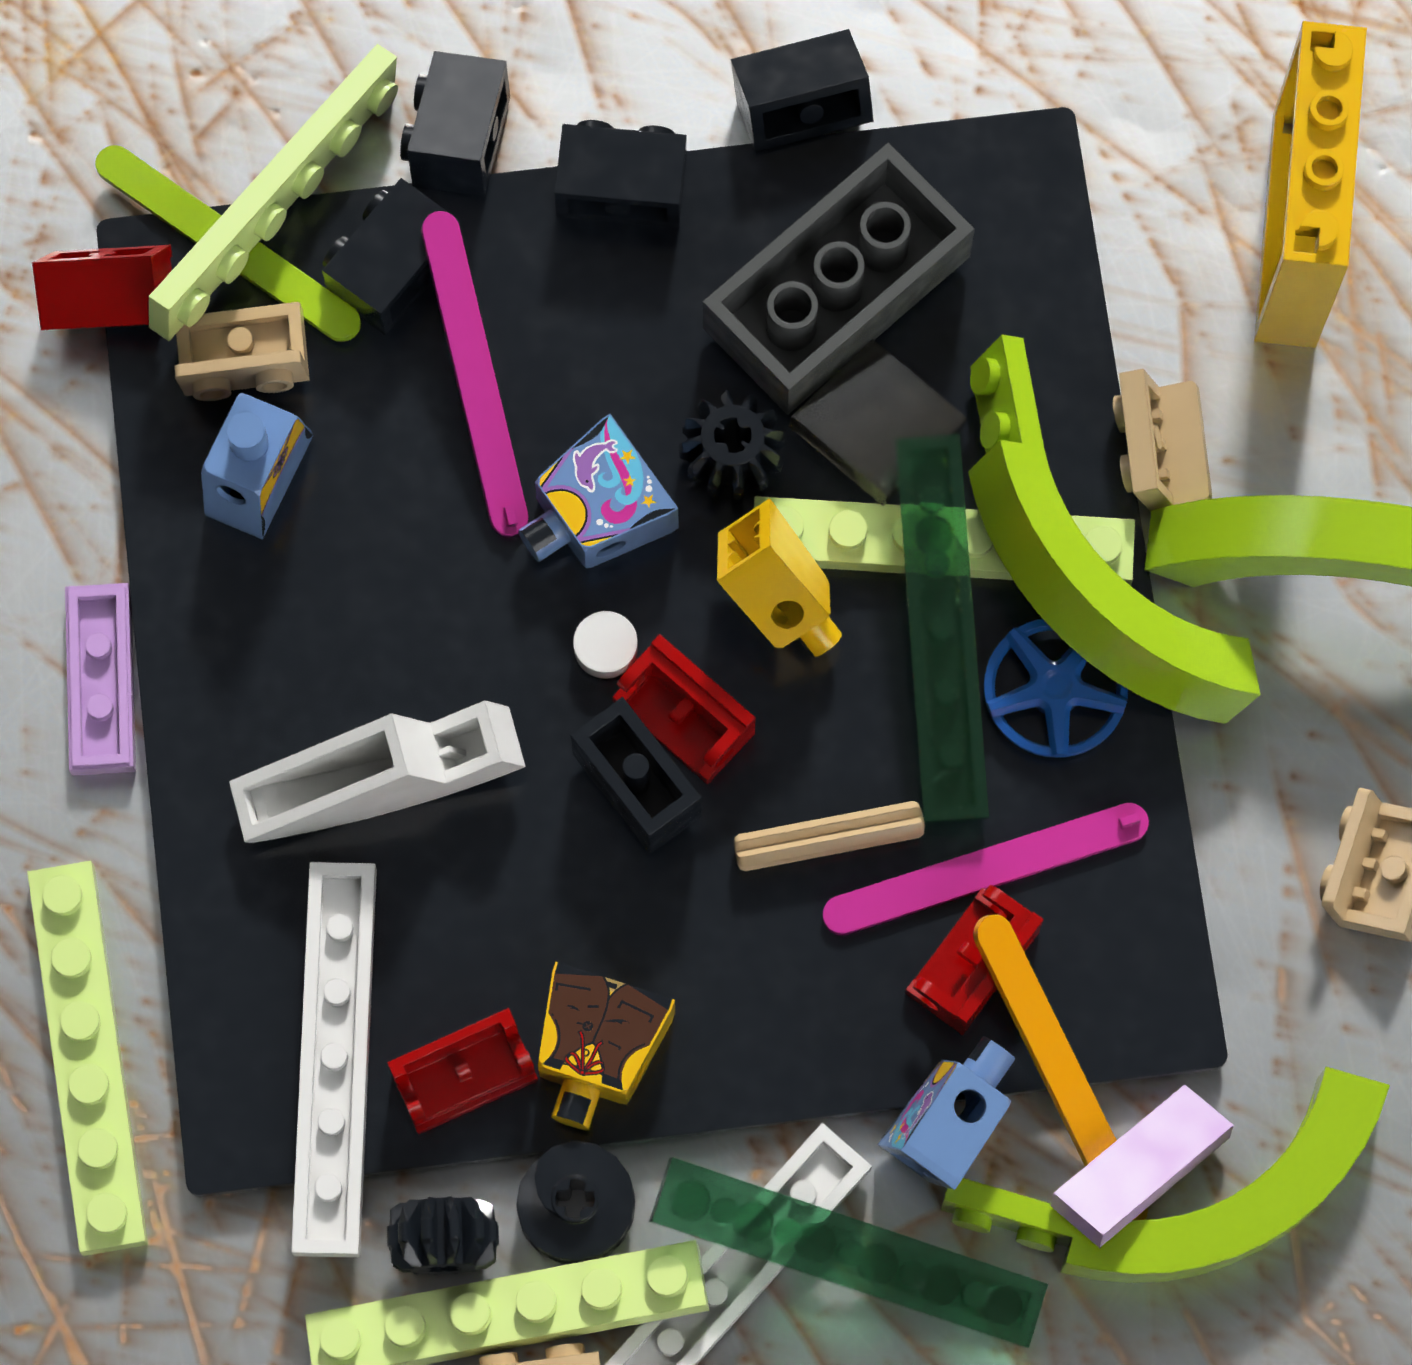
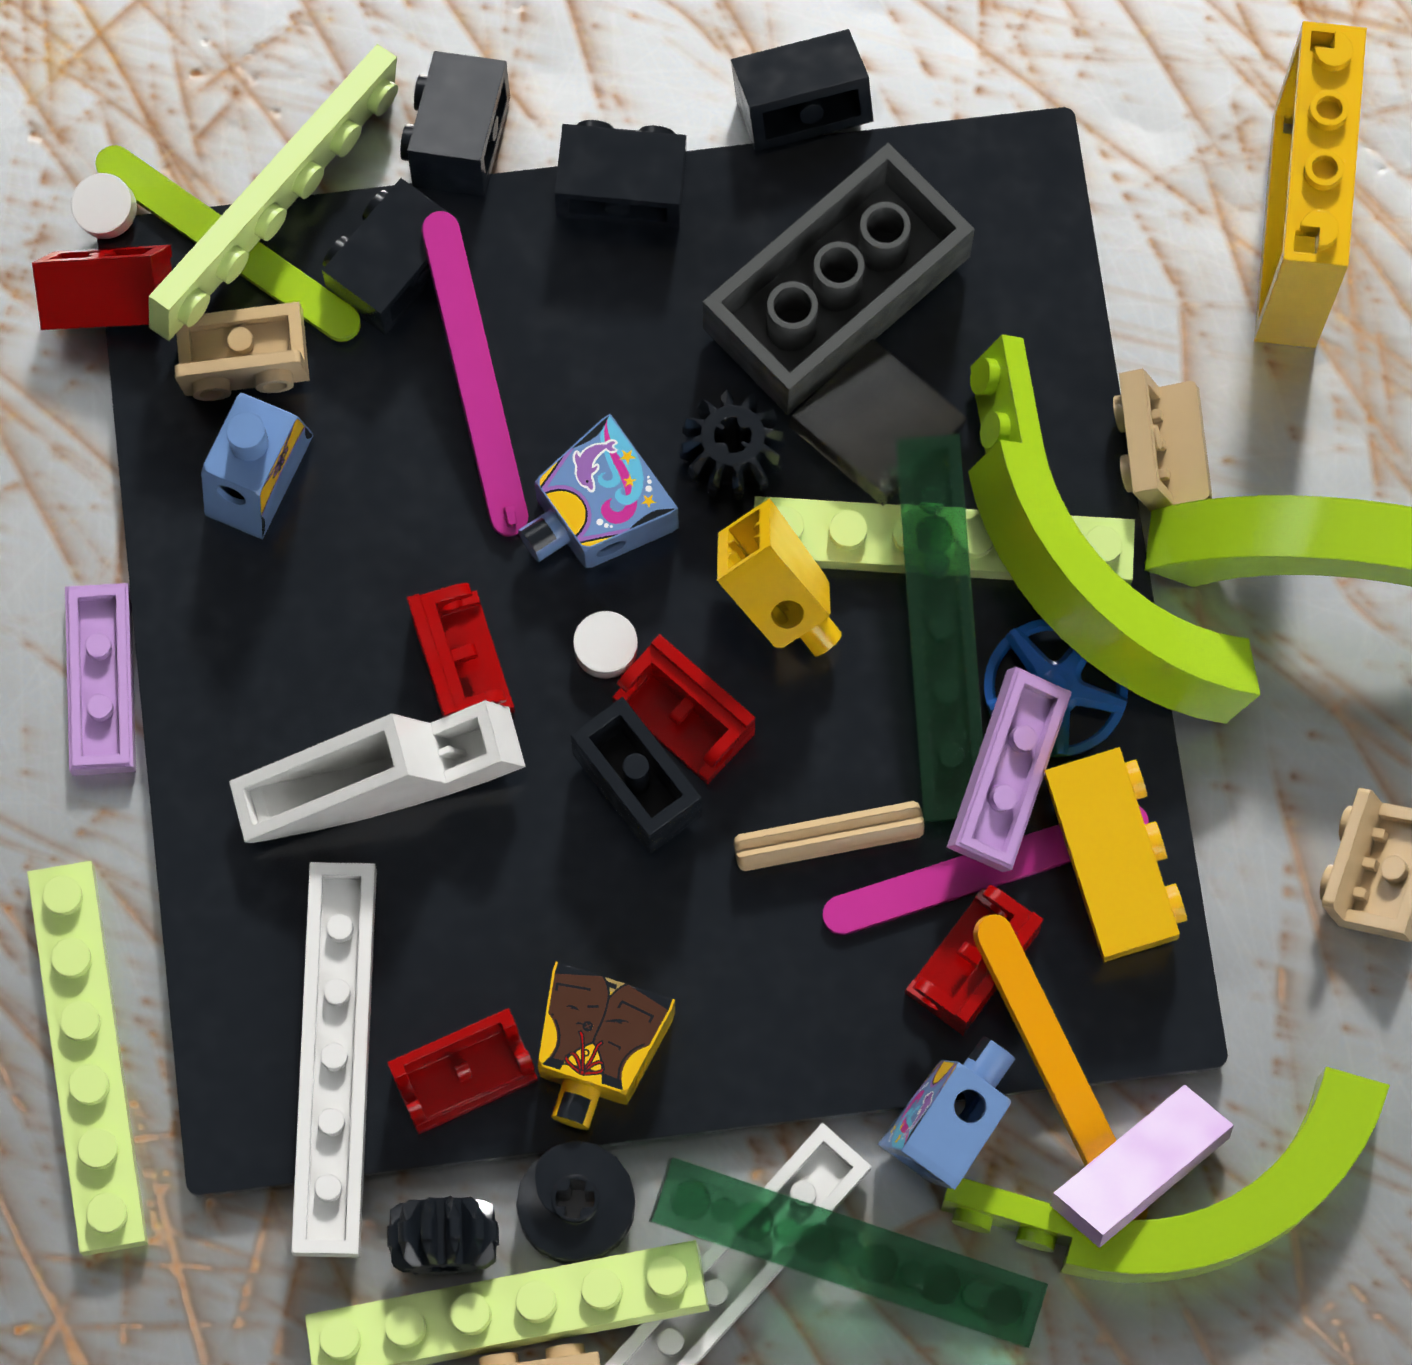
(103, 206): none -> white tile
(458, 648): none -> red hinge
(1009, 769): none -> lavender tile
(1115, 853): none -> yellow brick

